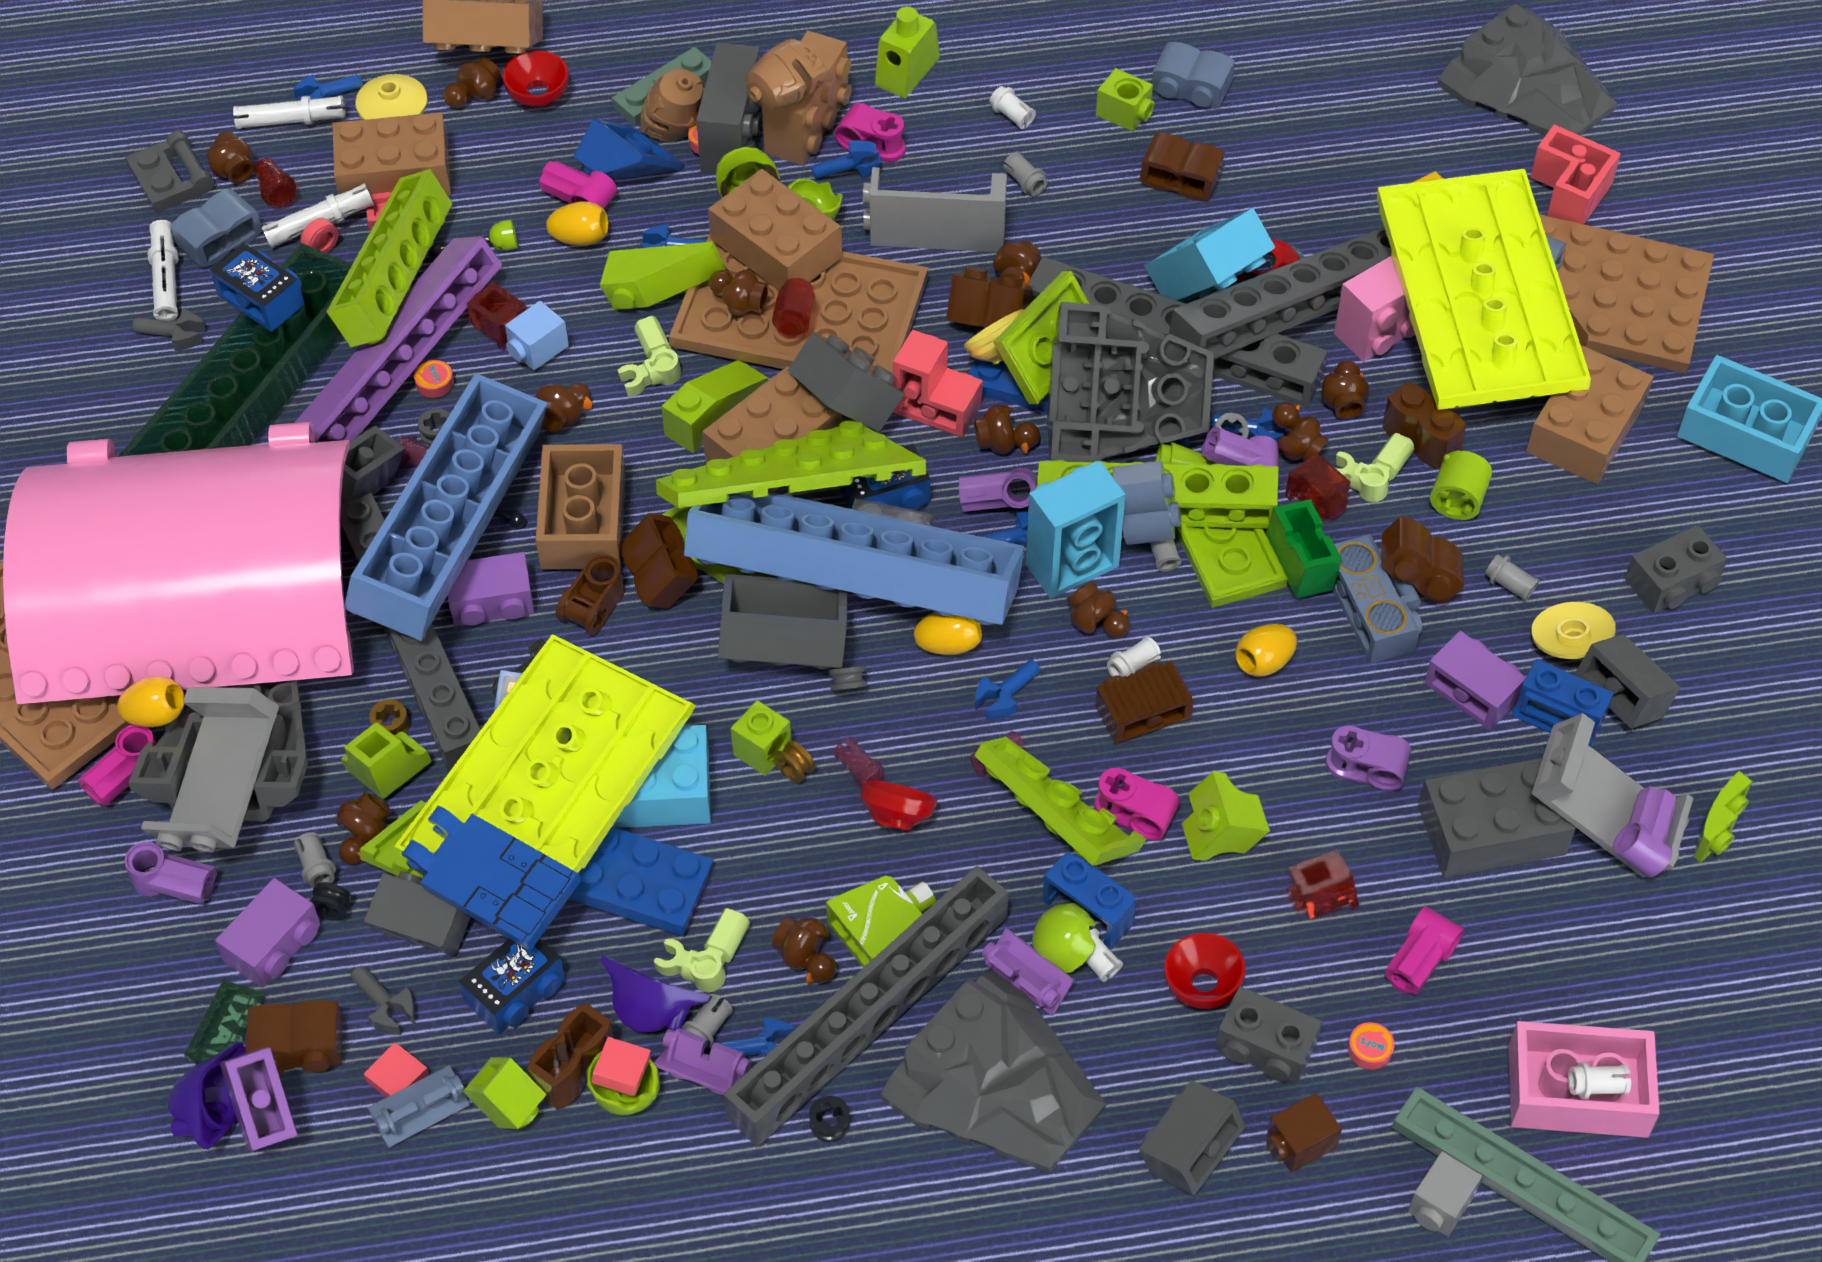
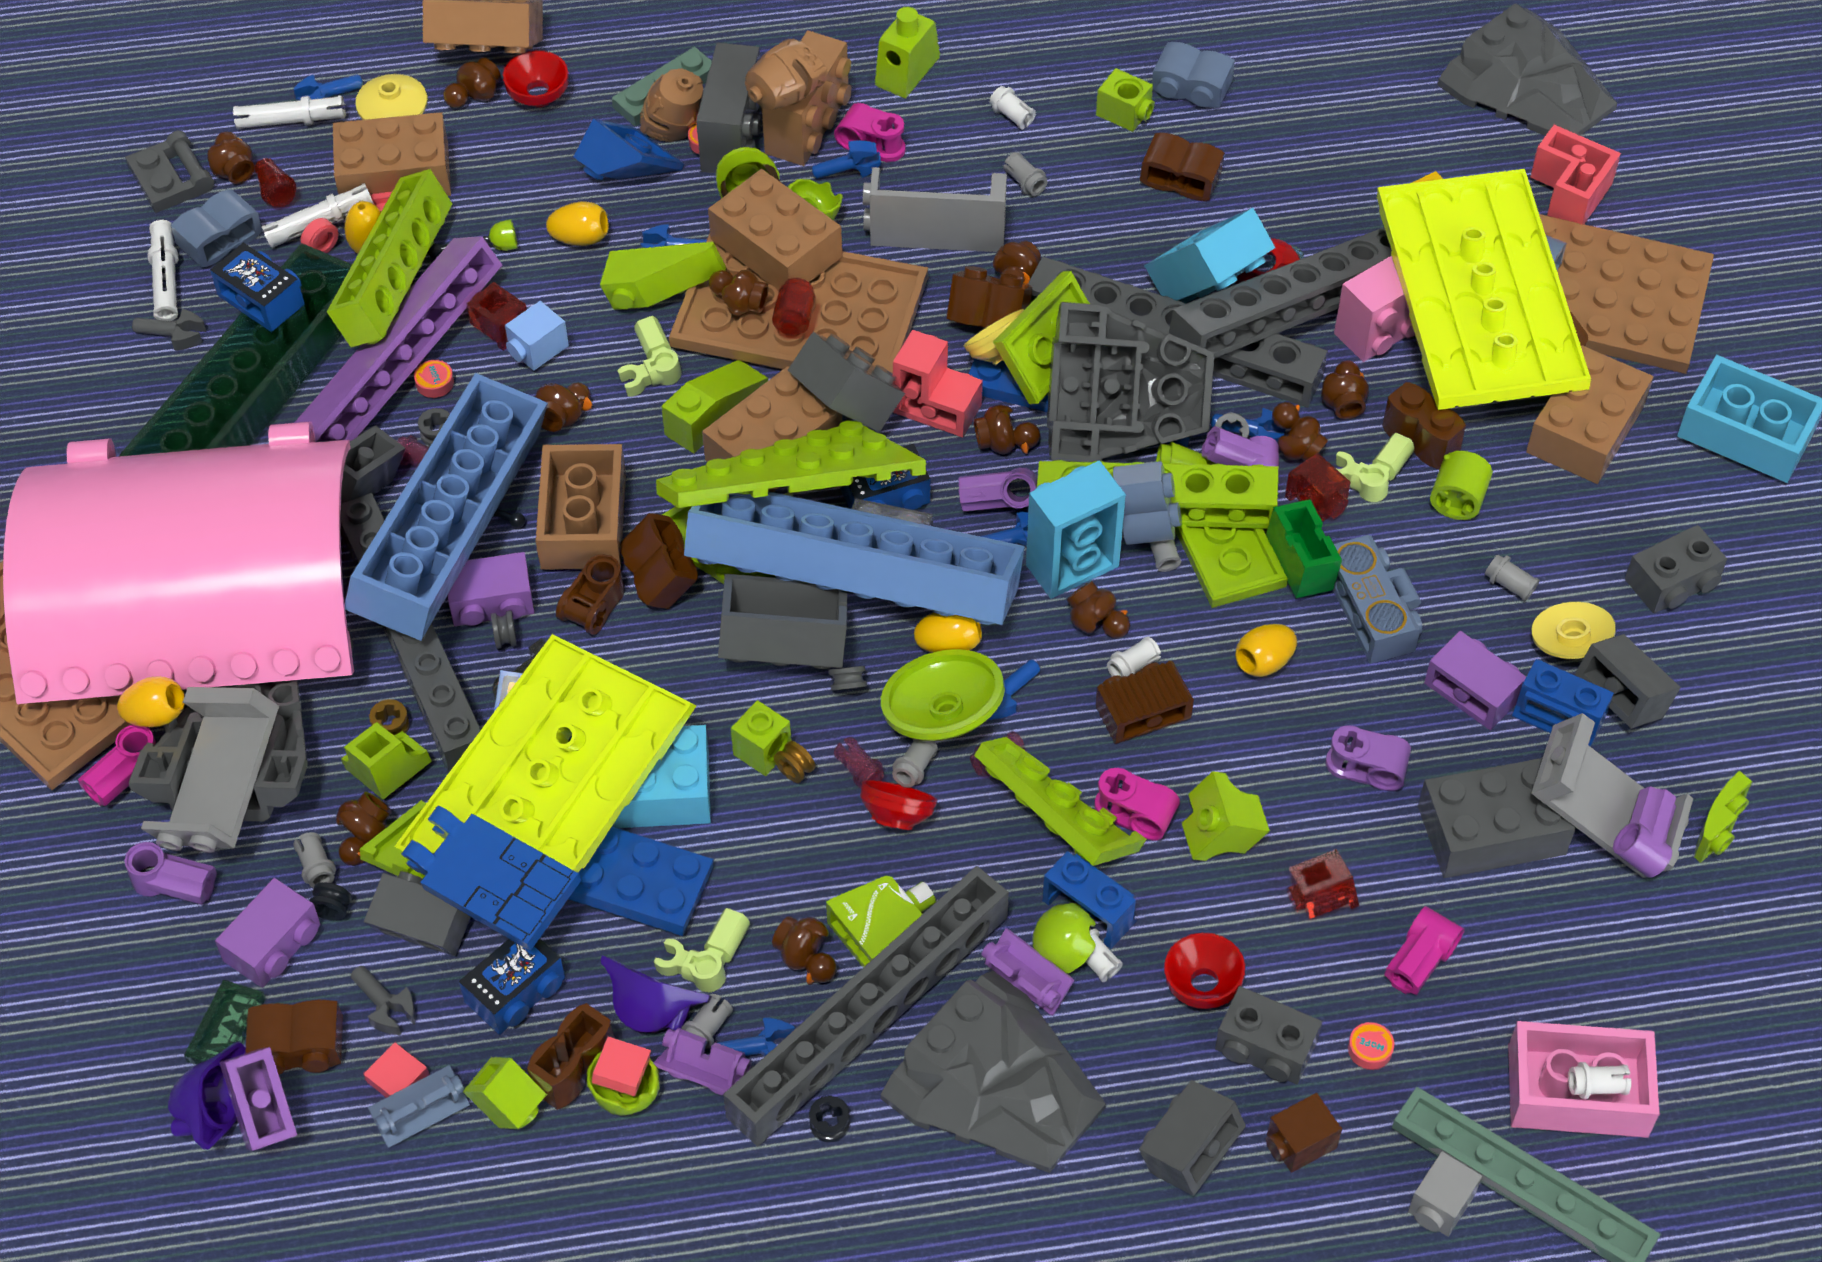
(359, 223): none -> yellow animal
(503, 629): none -> dark grey bush
(577, 186): dark pink piece -> none
(910, 768): none -> light grey pin
(942, 695): none -> lime dish
(1422, 559): reddish brown brick -> none

